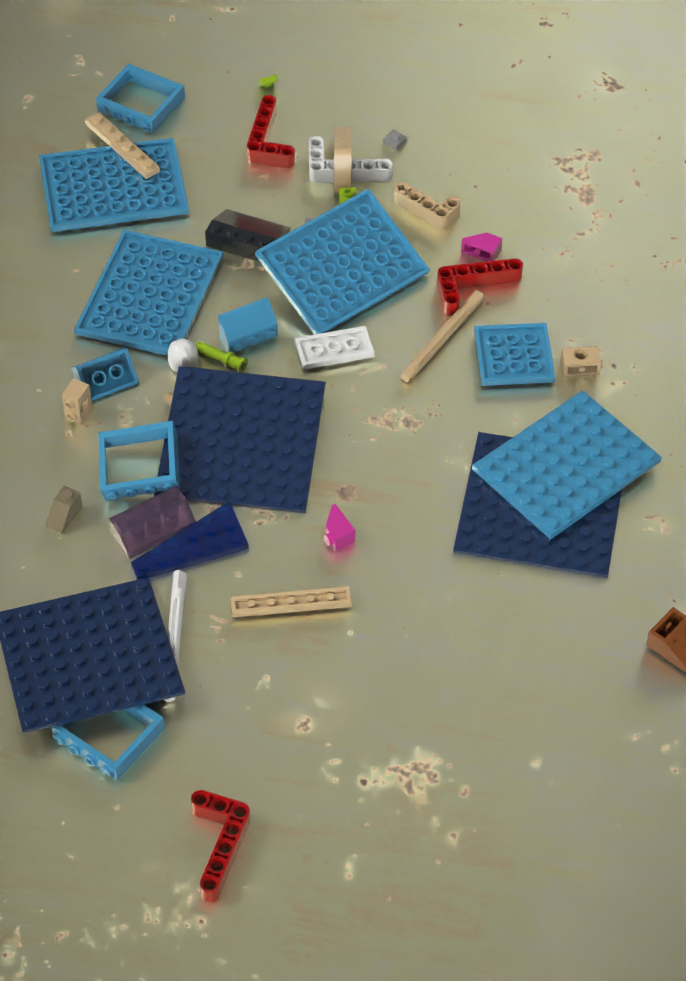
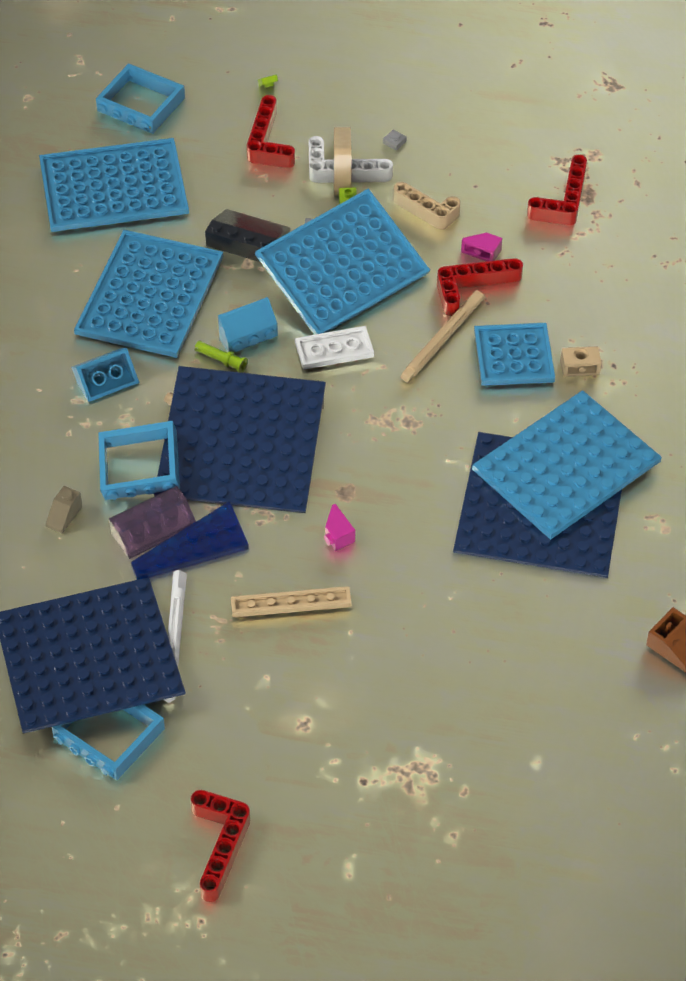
(77, 401): tan brick -> none
(122, 145): tan plate -> none
(183, 353): white hair -> none
(564, 211): none -> red beam

